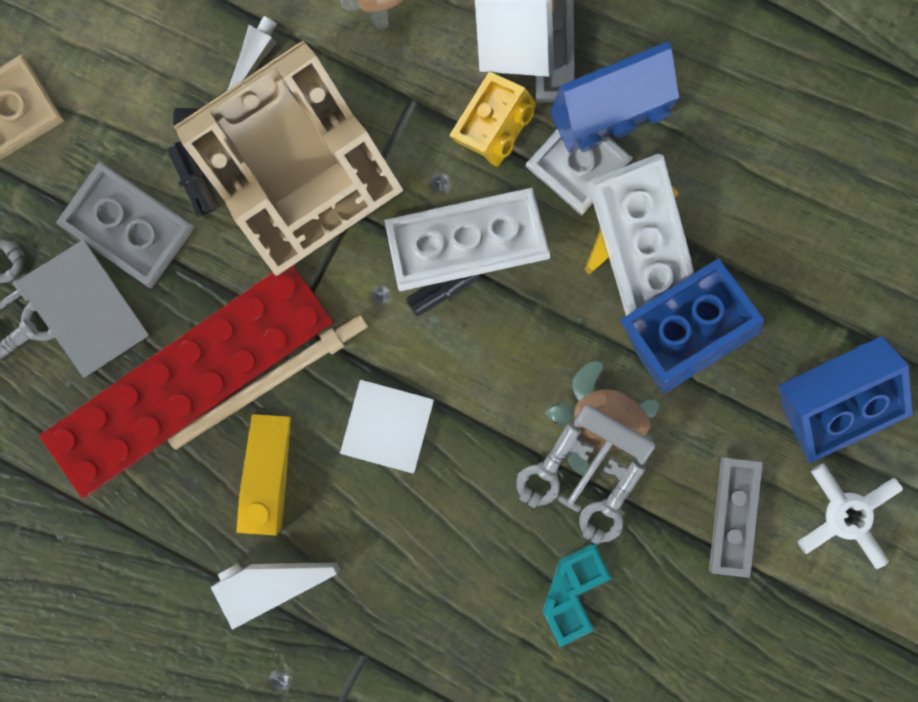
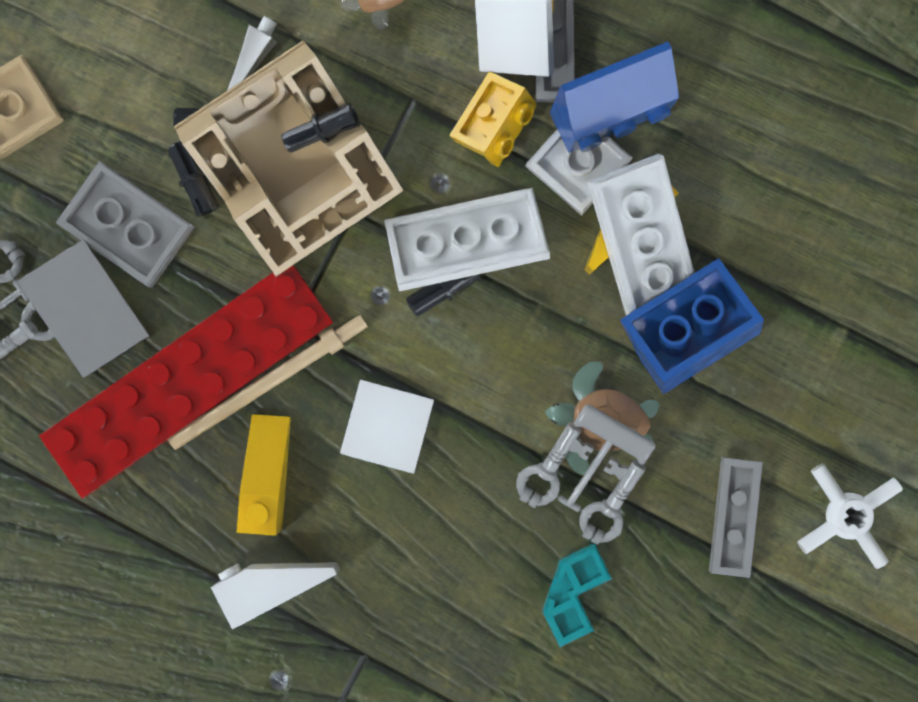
(321, 128): none -> black axle
(847, 398): blue slope -> none

